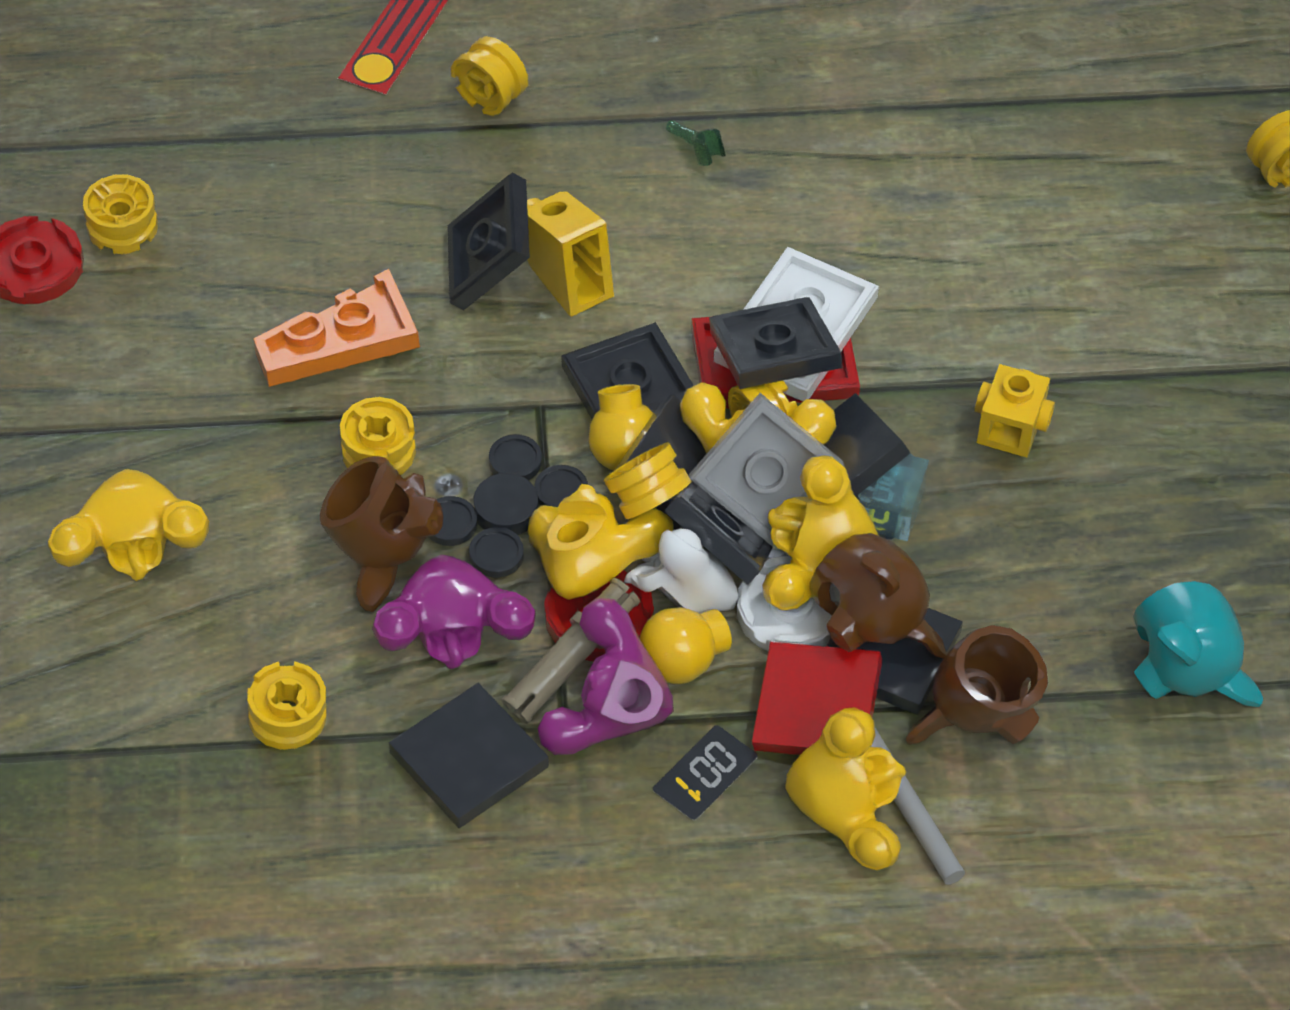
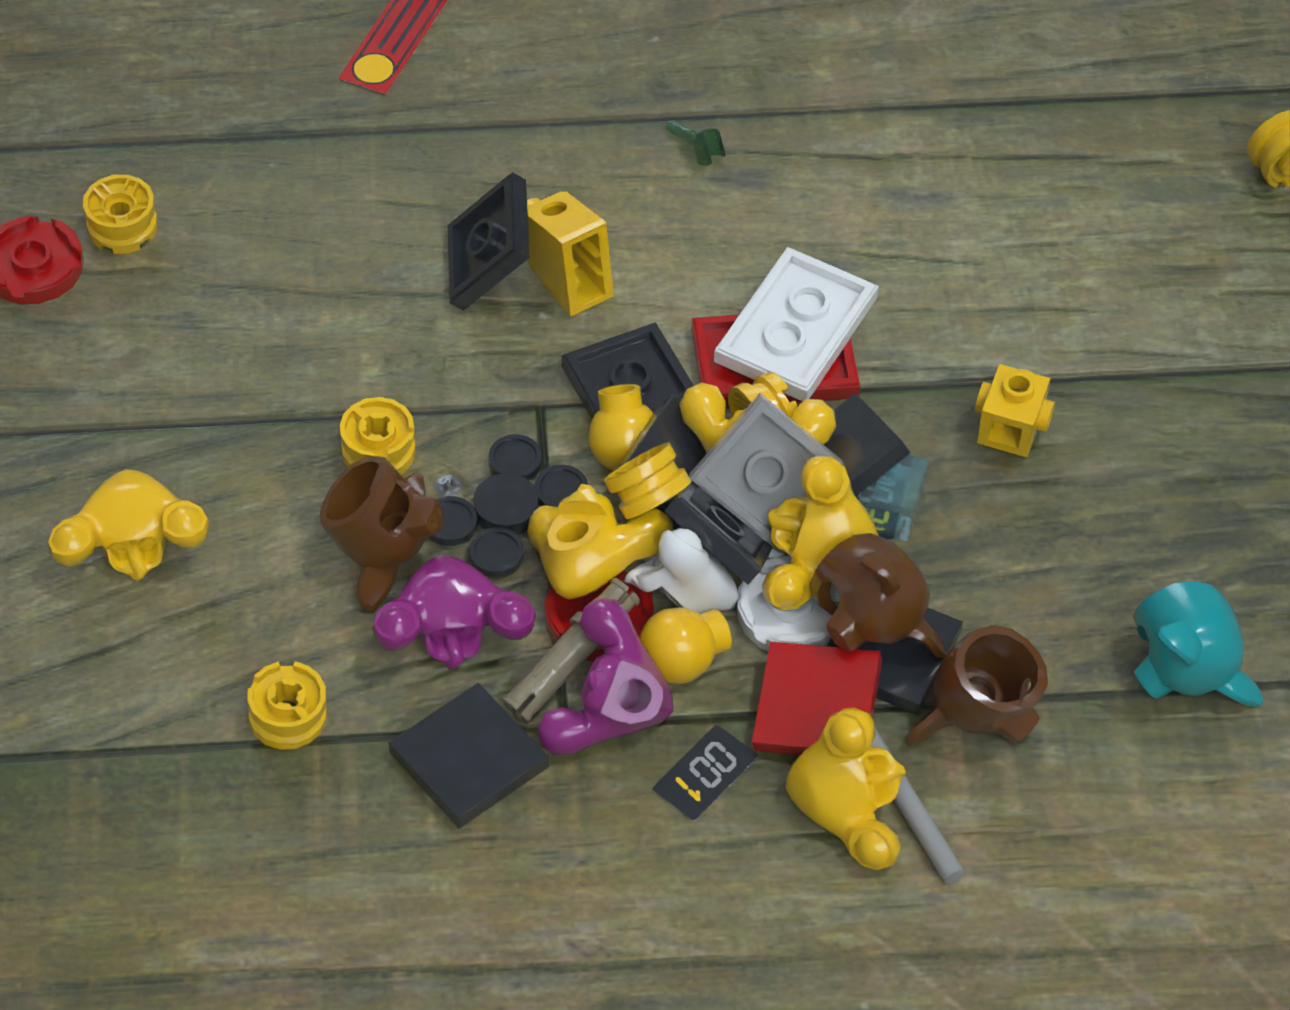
(346, 334): orange wing -> none
(490, 75): yellow wheel -> none
(775, 342): black tile -> none

